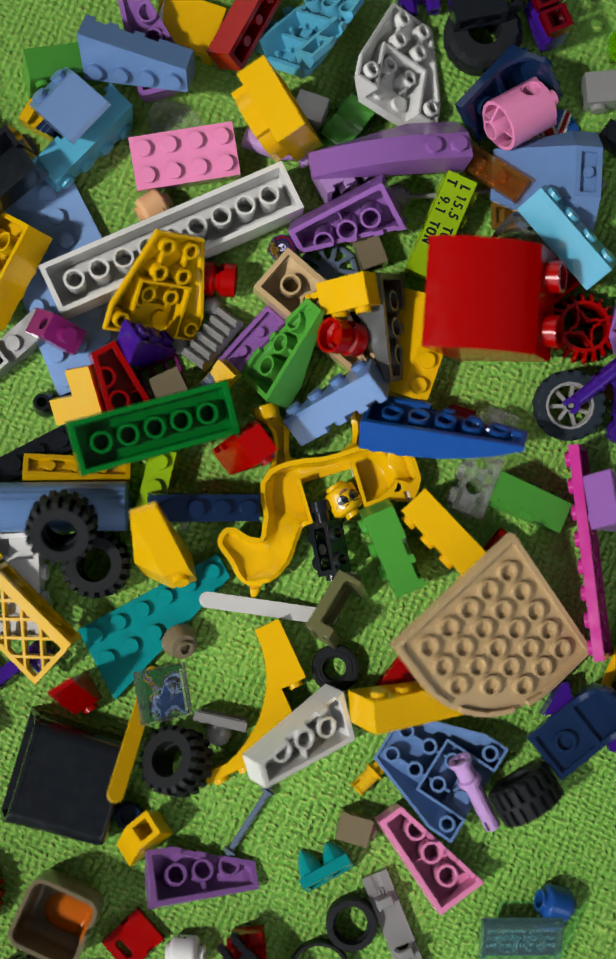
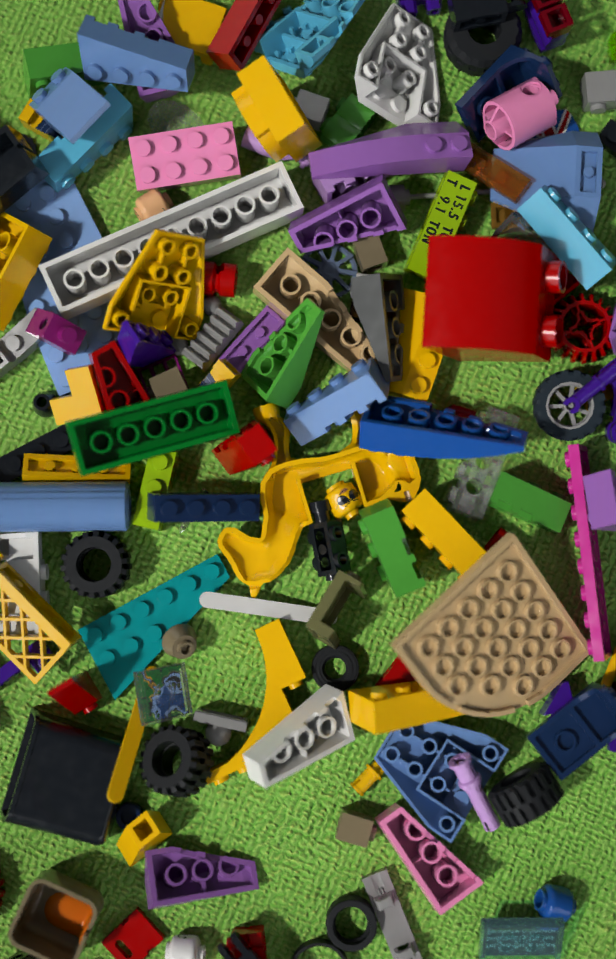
(54, 545): black tyre -> none
(159, 548): yellow wedge -> none
(266, 793): sand blue axle -> none
(279, 245): tile -> none
(314, 874): teal tile -> none
(342, 337): red wheel -> none
(347, 294): yellow hinge -> none

